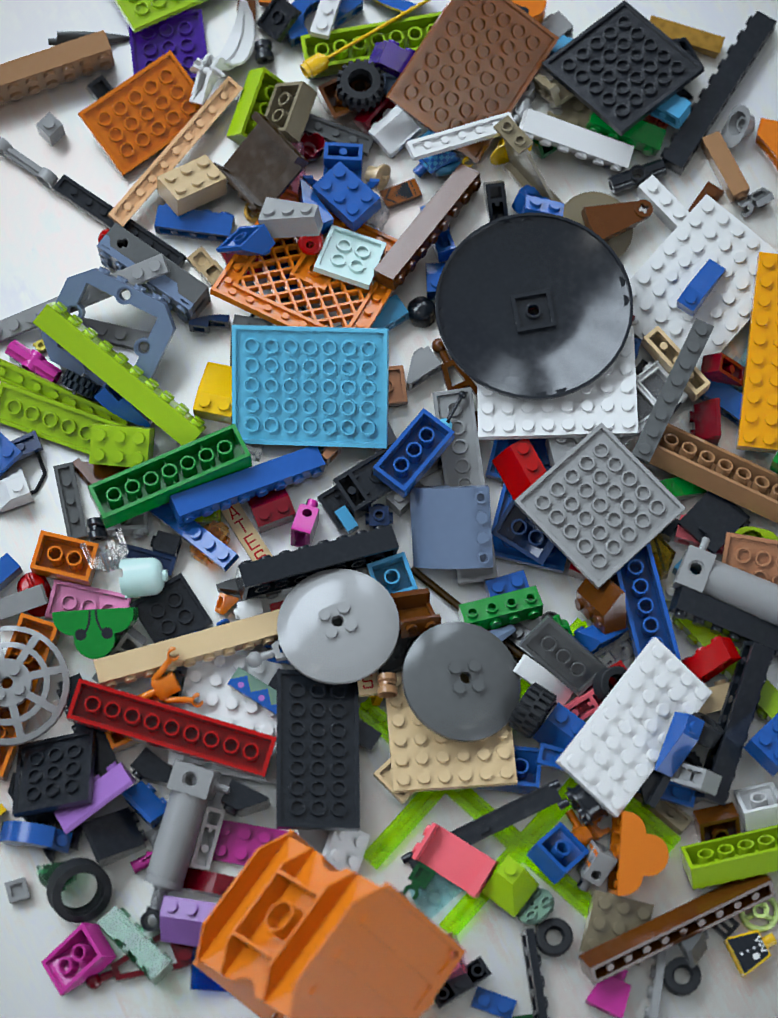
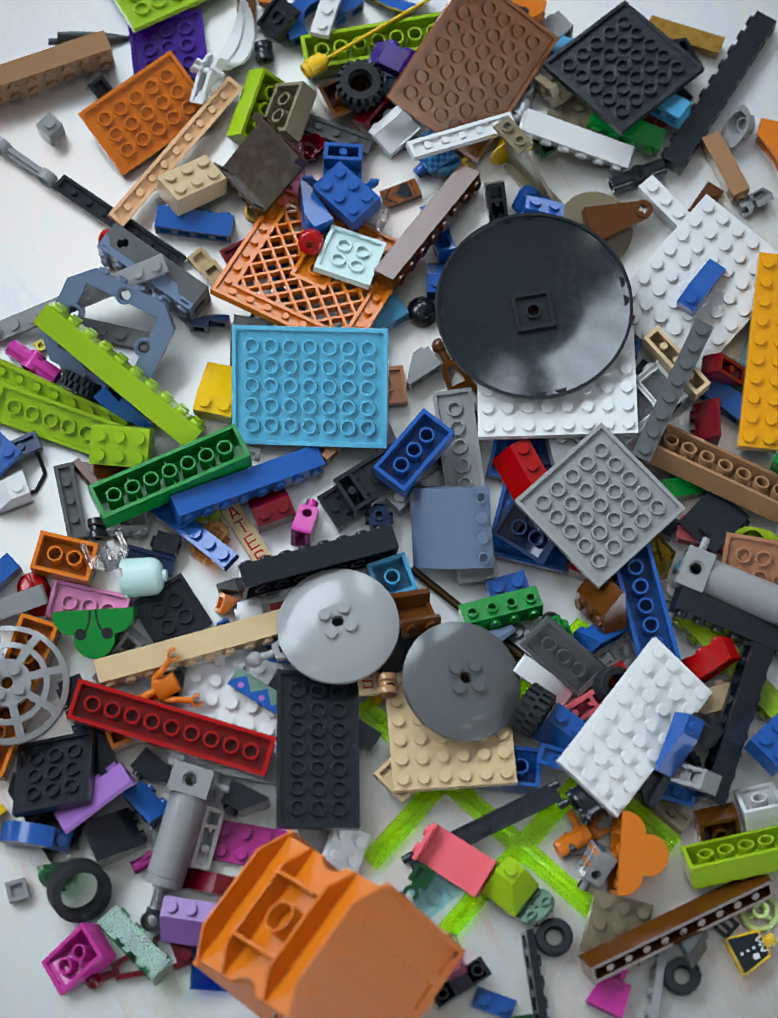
(248, 241): blue slope -> none
(290, 218): light grey wedge -> none
(346, 519): dark azure piece -> none
(381, 172): tan piece -> none
(462, 394): black hinge -> none
(557, 853): blue slope -> none

